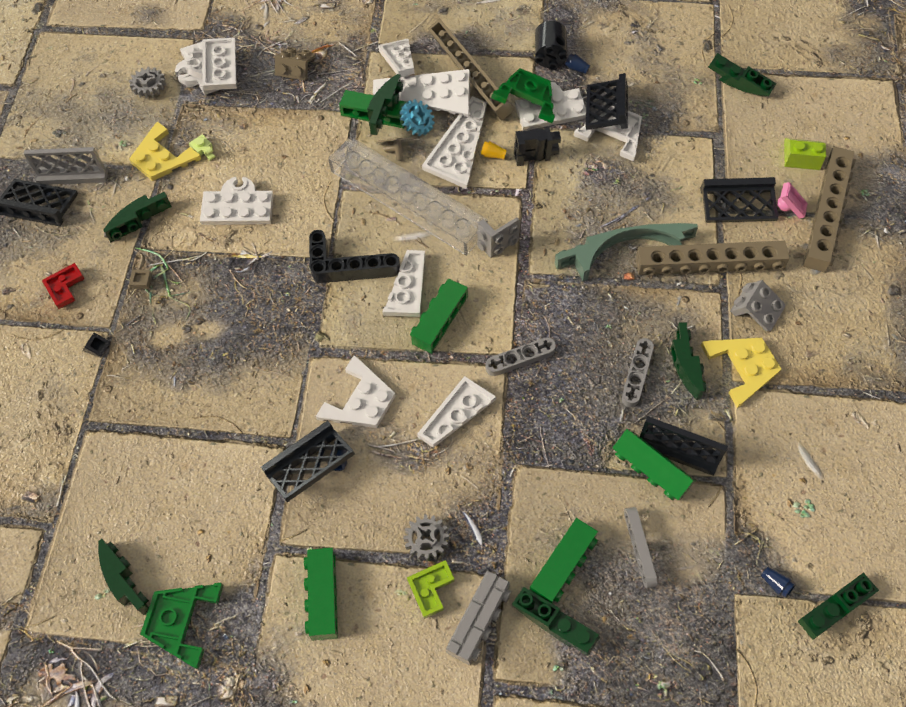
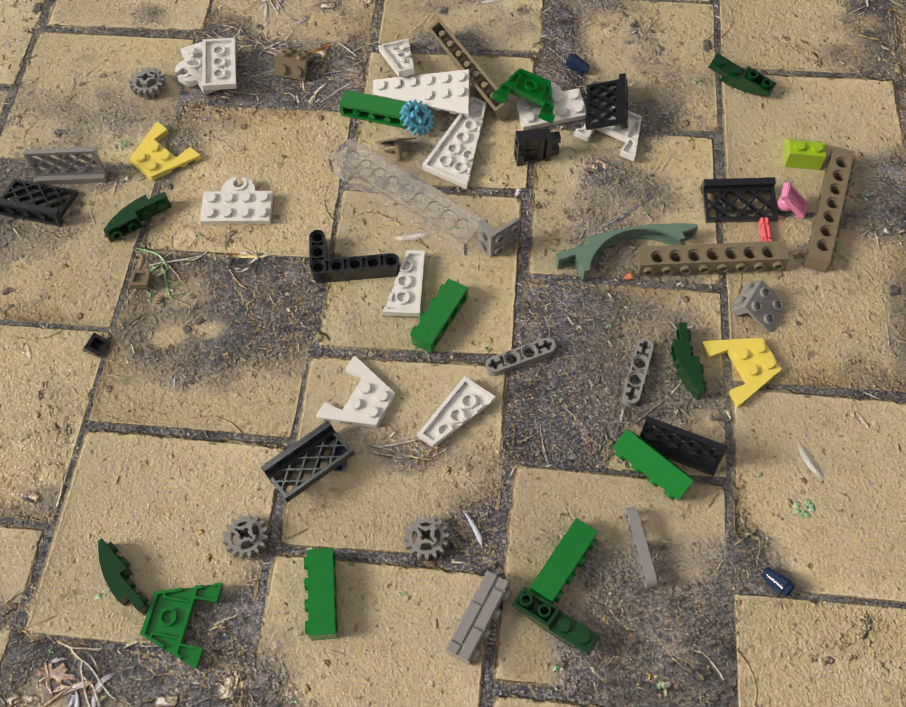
(59, 284): red plate -> none
(202, 146): yellowish green plate -> none
(246, 527): none -> light grey gear
(383, 101): dark green slope -> none
(425, 585): lime plate -> none
(492, 150): yellow cone -> none
(551, 45): black cylinder -> none
(765, 231): none -> coral axle
(838, 606): dark green slope -> none

